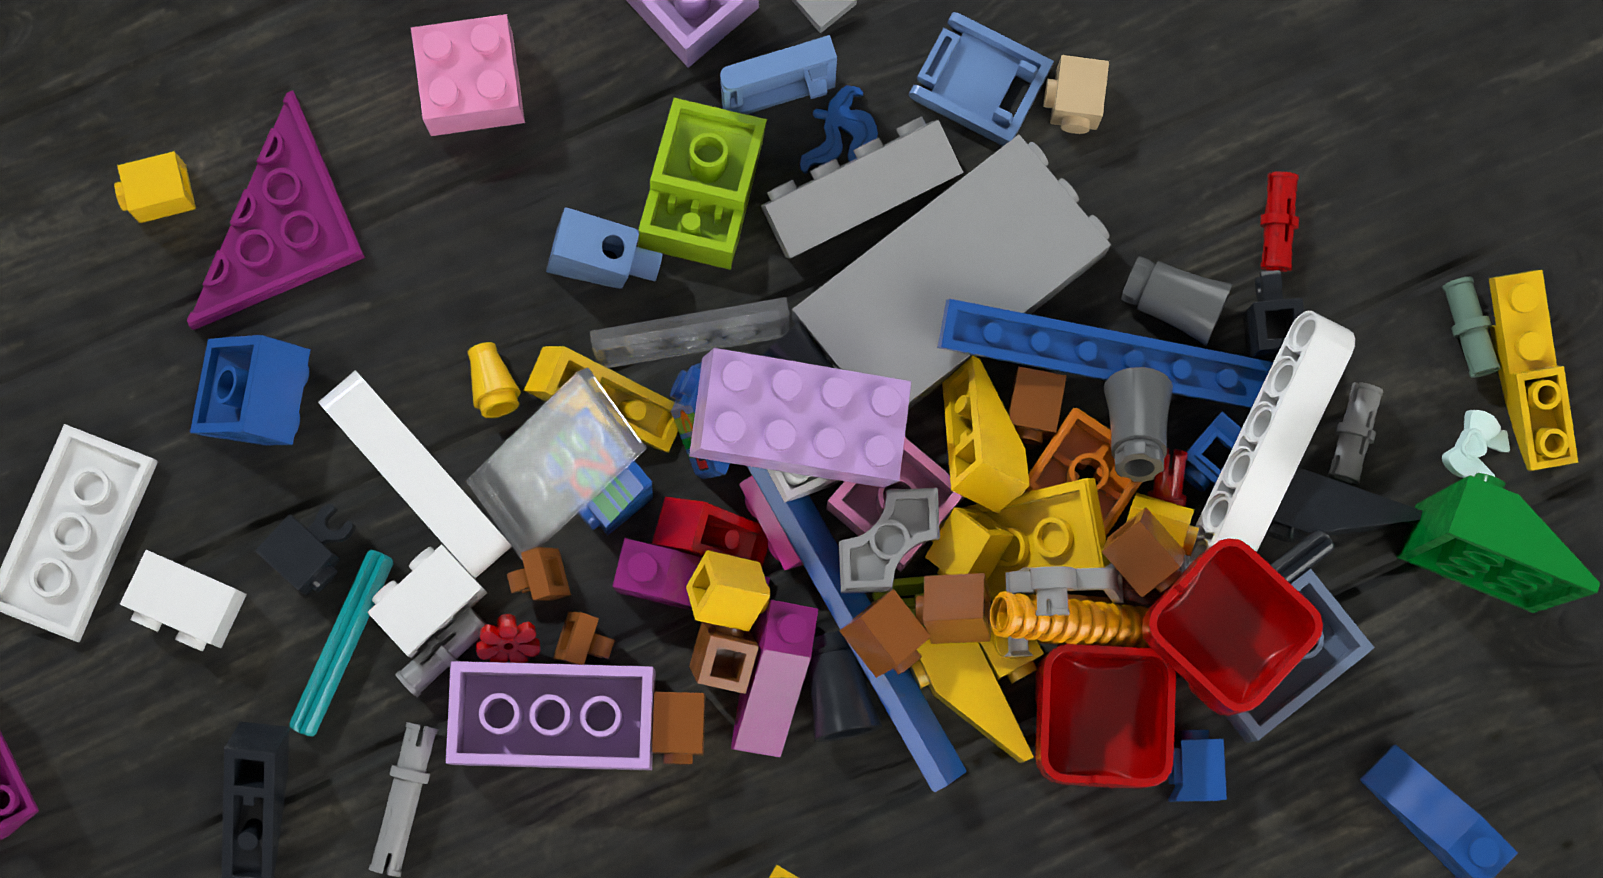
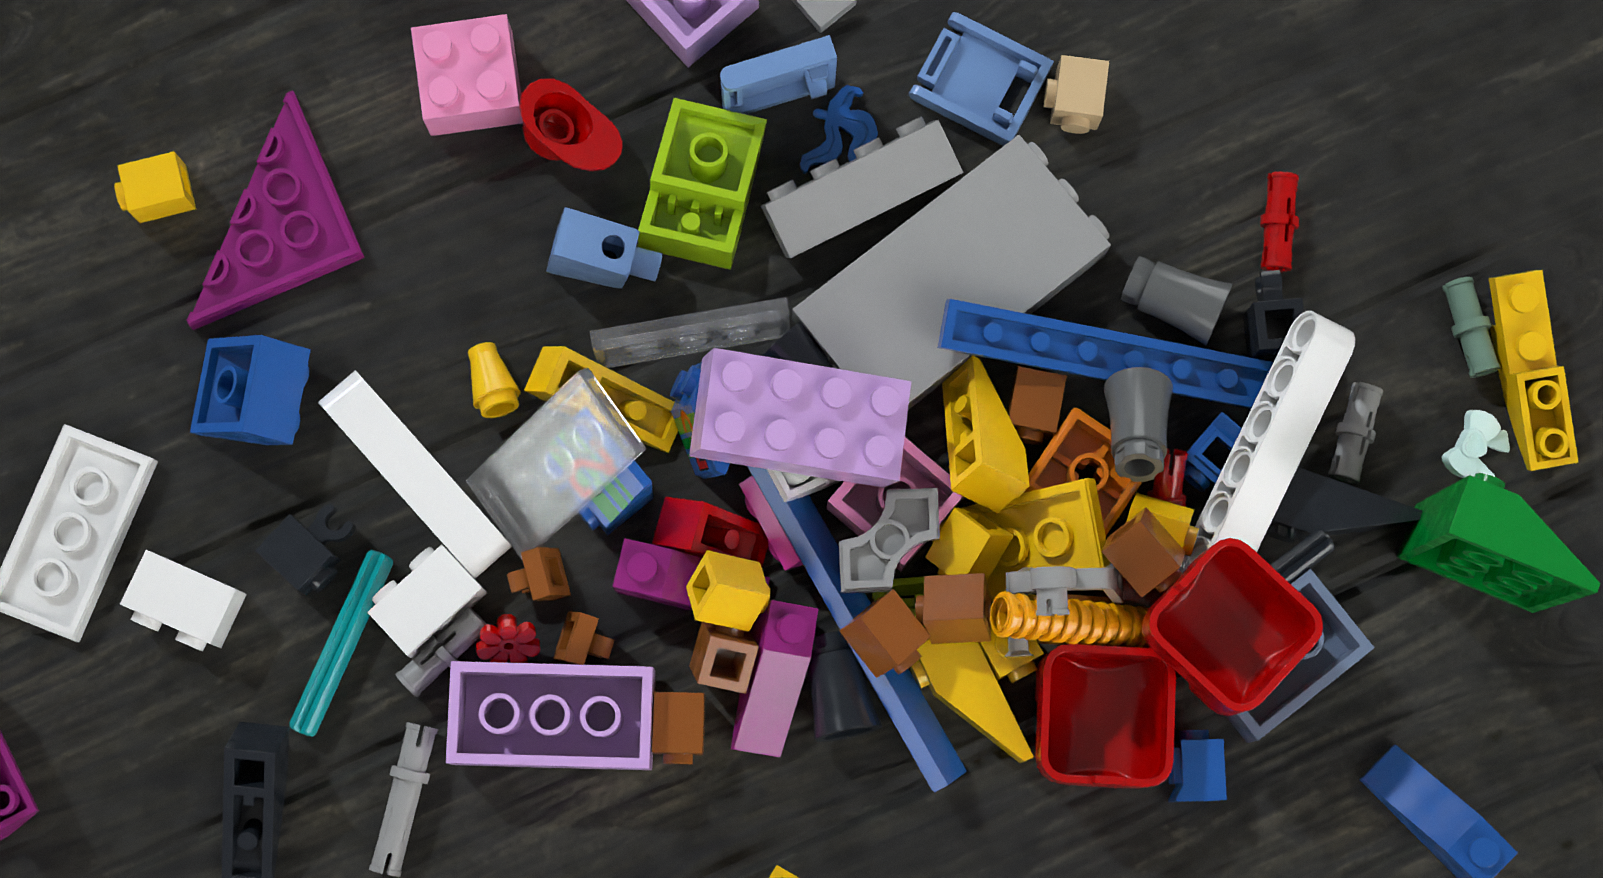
(567, 127): none -> red piece

